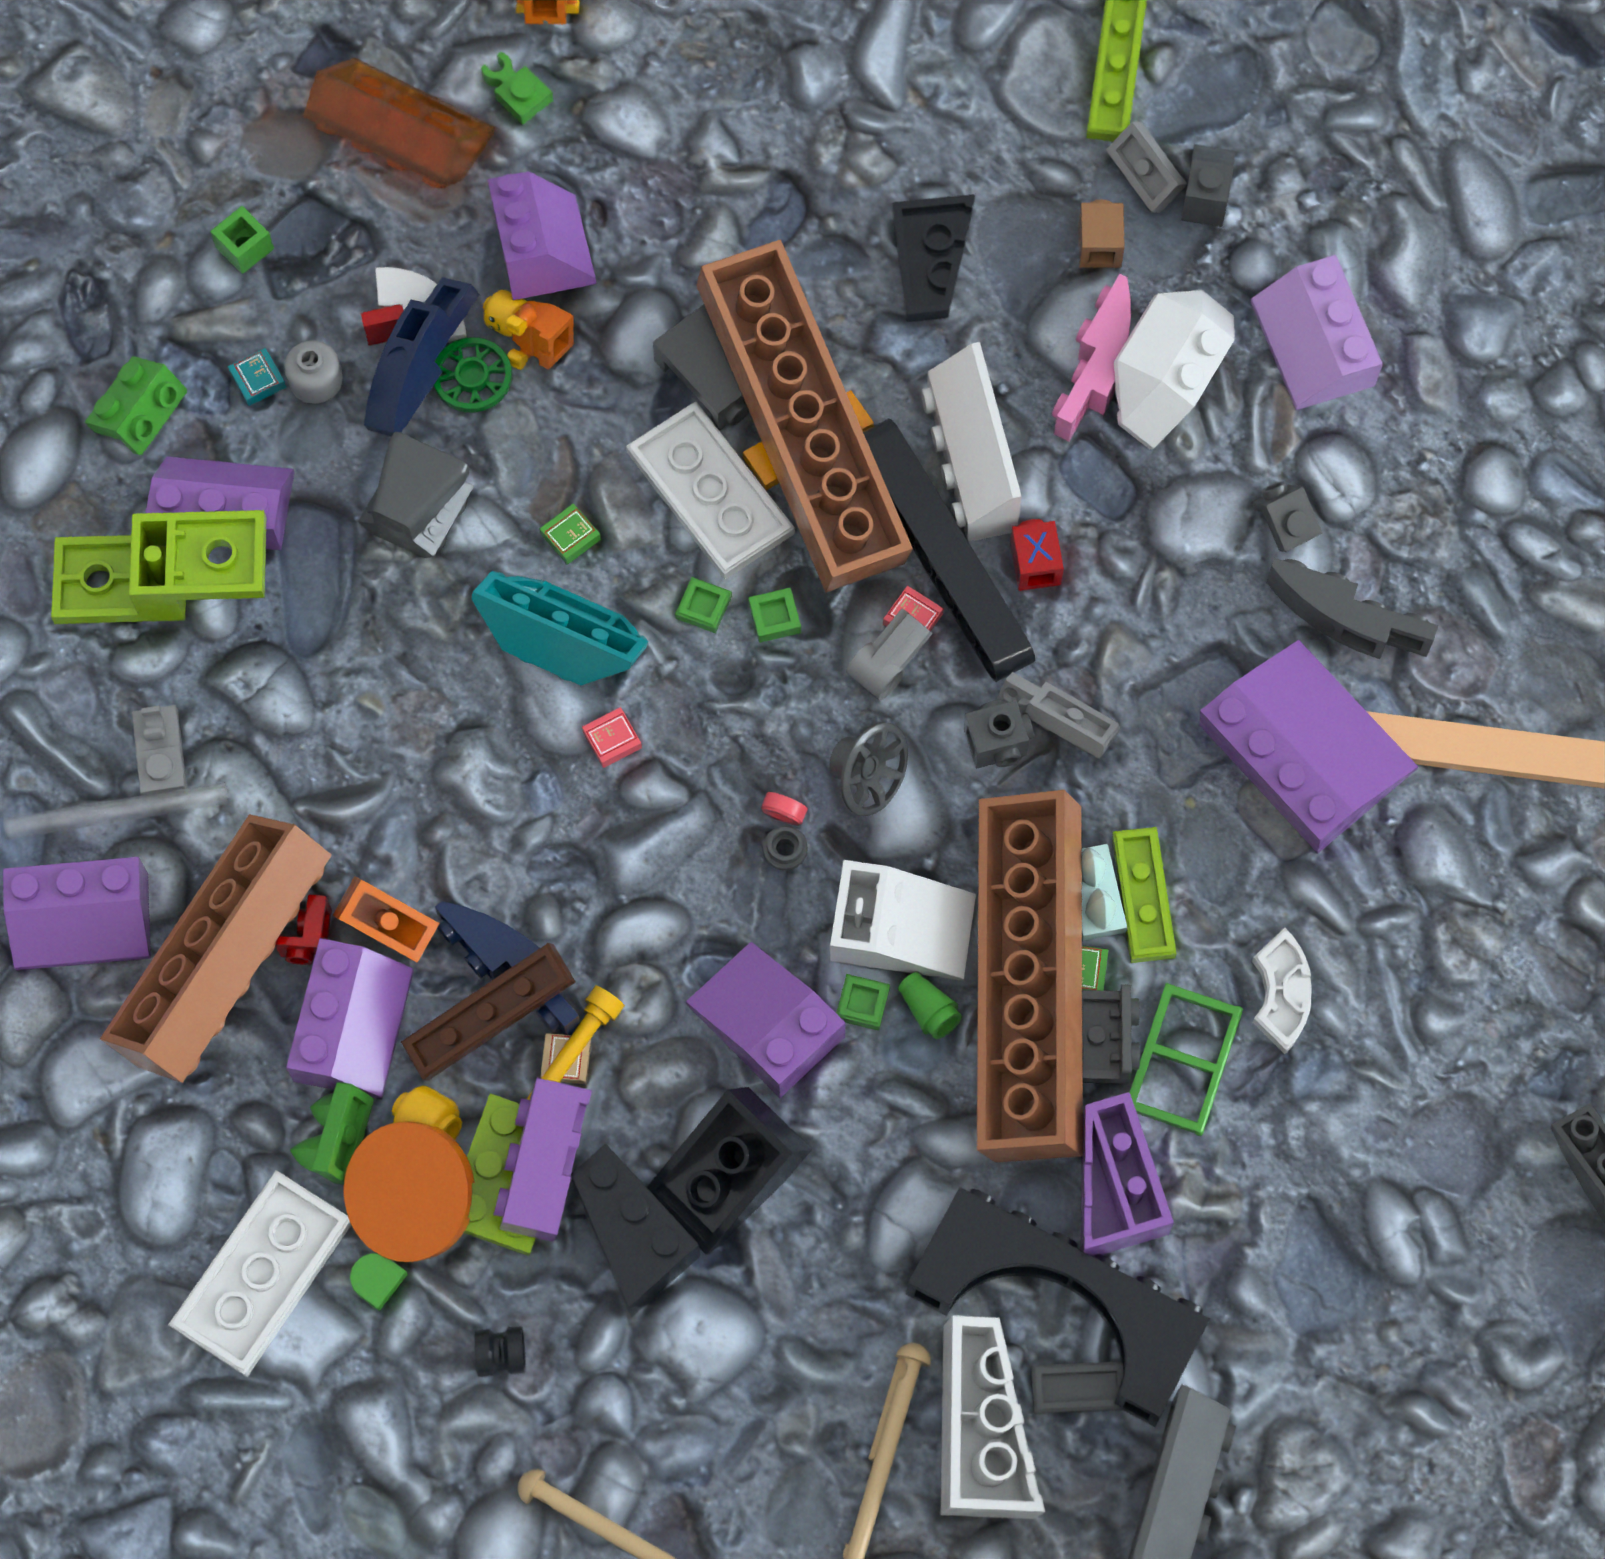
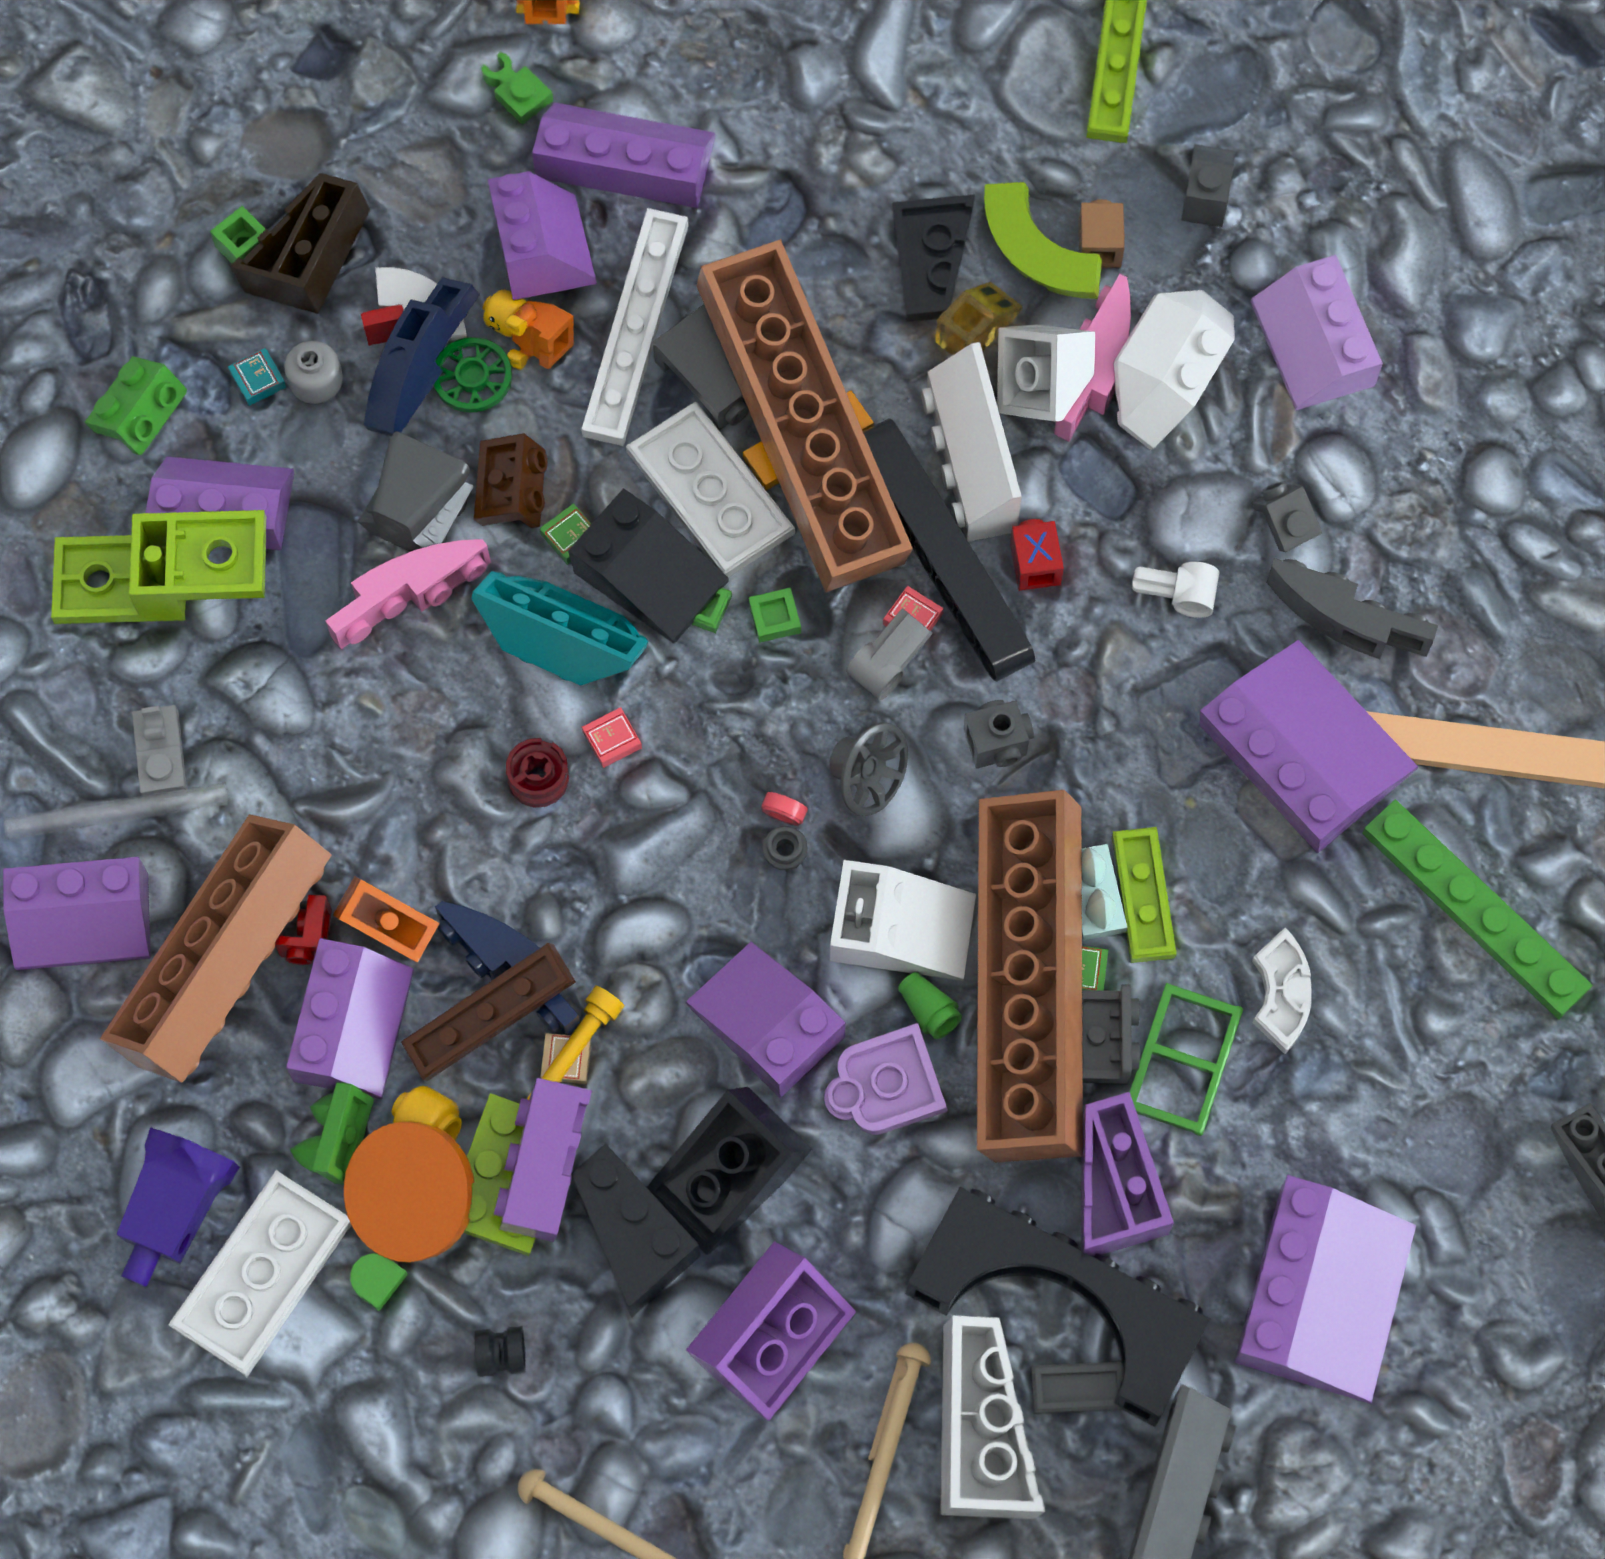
(170, 1201): none -> dark purple piece
(307, 247): none -> dark brown wedge
(397, 122): clear orange slope -> none
(420, 576): none -> bright pink slope
(510, 481): none -> reddish brown bracket
(532, 788): none -> dark red wheel
(622, 154): none -> medium lavender slope
(635, 327): none -> white plate
(646, 566): none -> black slope
(771, 1330): none -> medium lavender slope
(863, 1002): bright green tile -> none
(886, 1083): none -> lavender plate
(975, 318): none -> clear yellow slope
(1032, 252): none -> lime tile
(1042, 370): none -> white slope
(1061, 714): light grey hinge -> none
(1146, 167): light grey plate -> none
(1190, 588): none -> white axle
(1325, 1290): none -> slope
(1477, 909): none -> bright green plate

